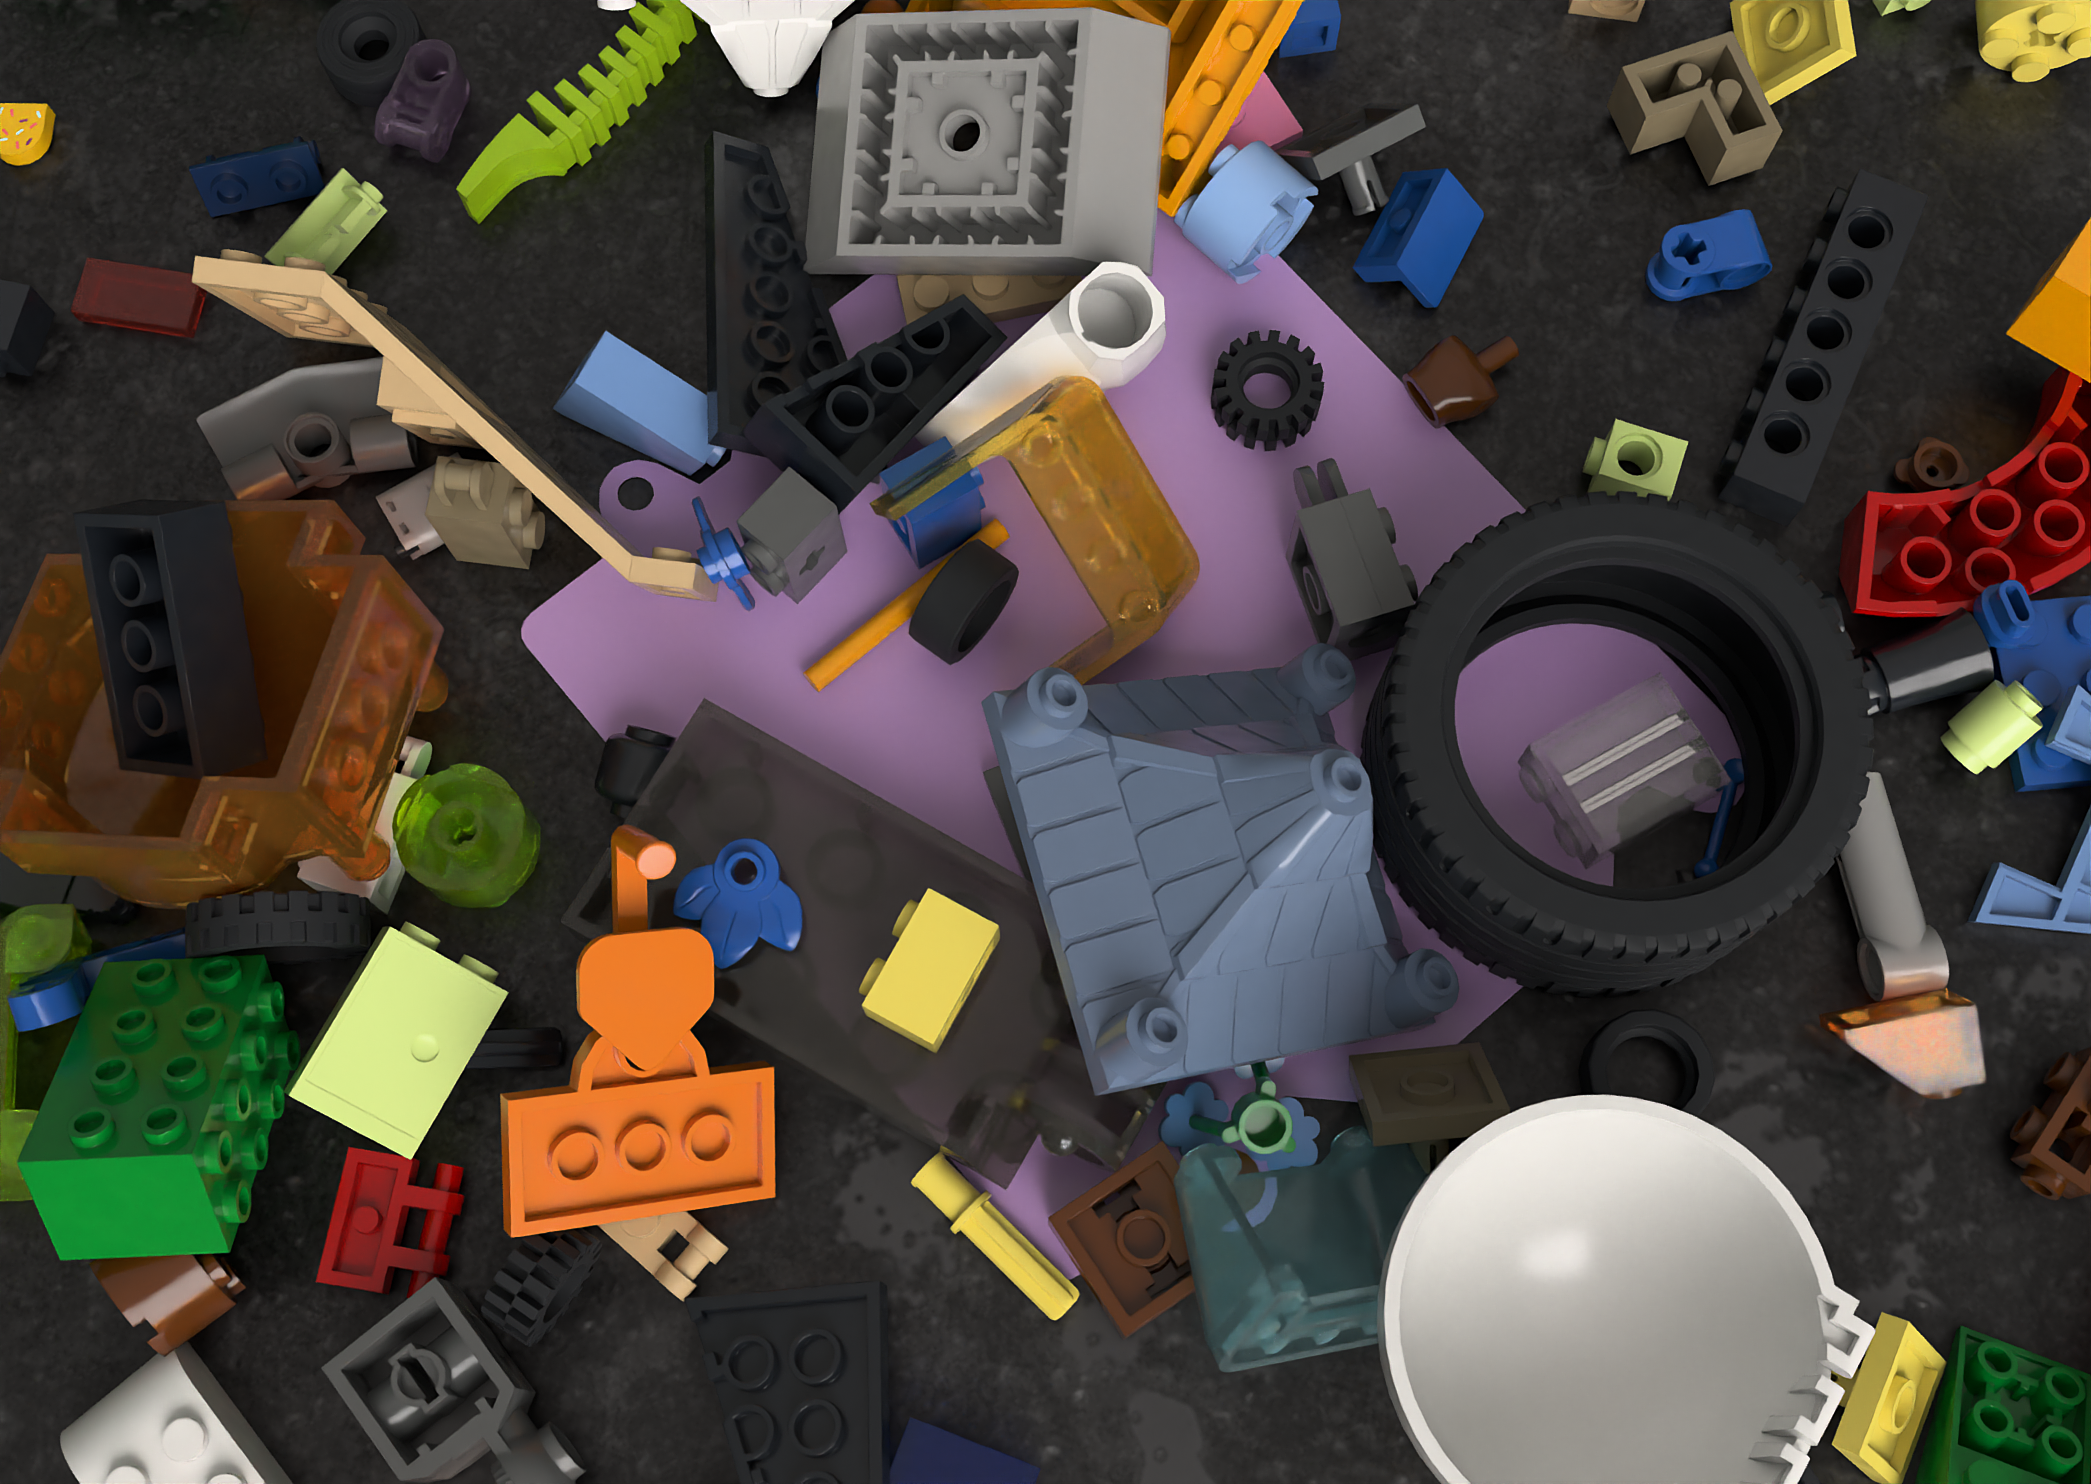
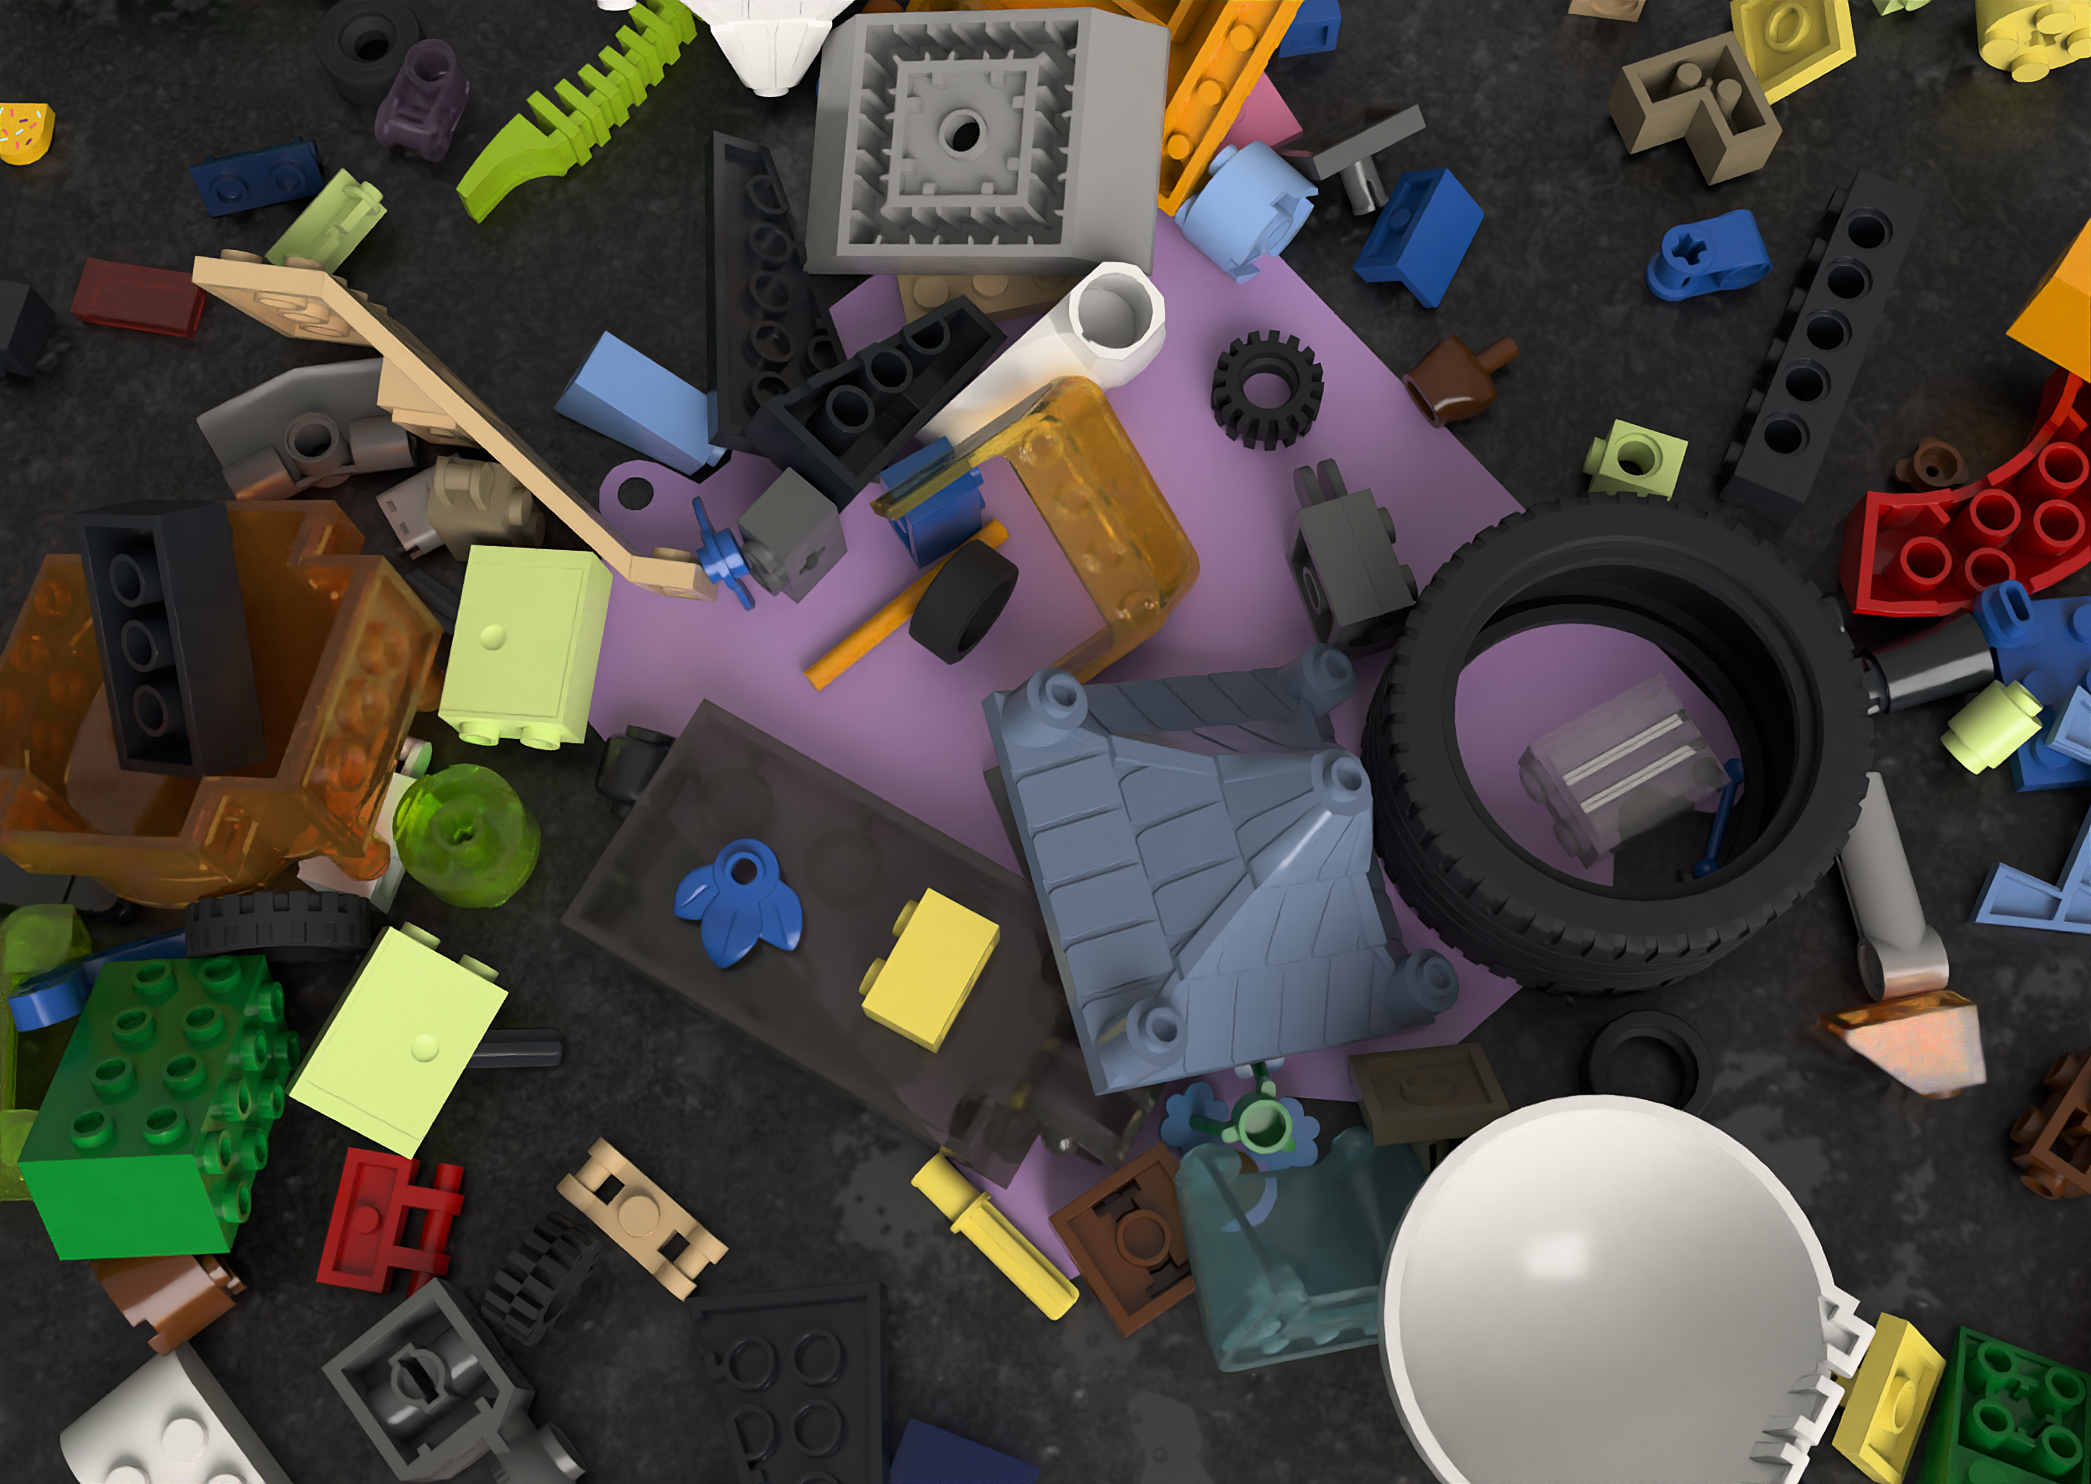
(520, 643): none -> yellowish green piece
(648, 1130): orange plate -> none

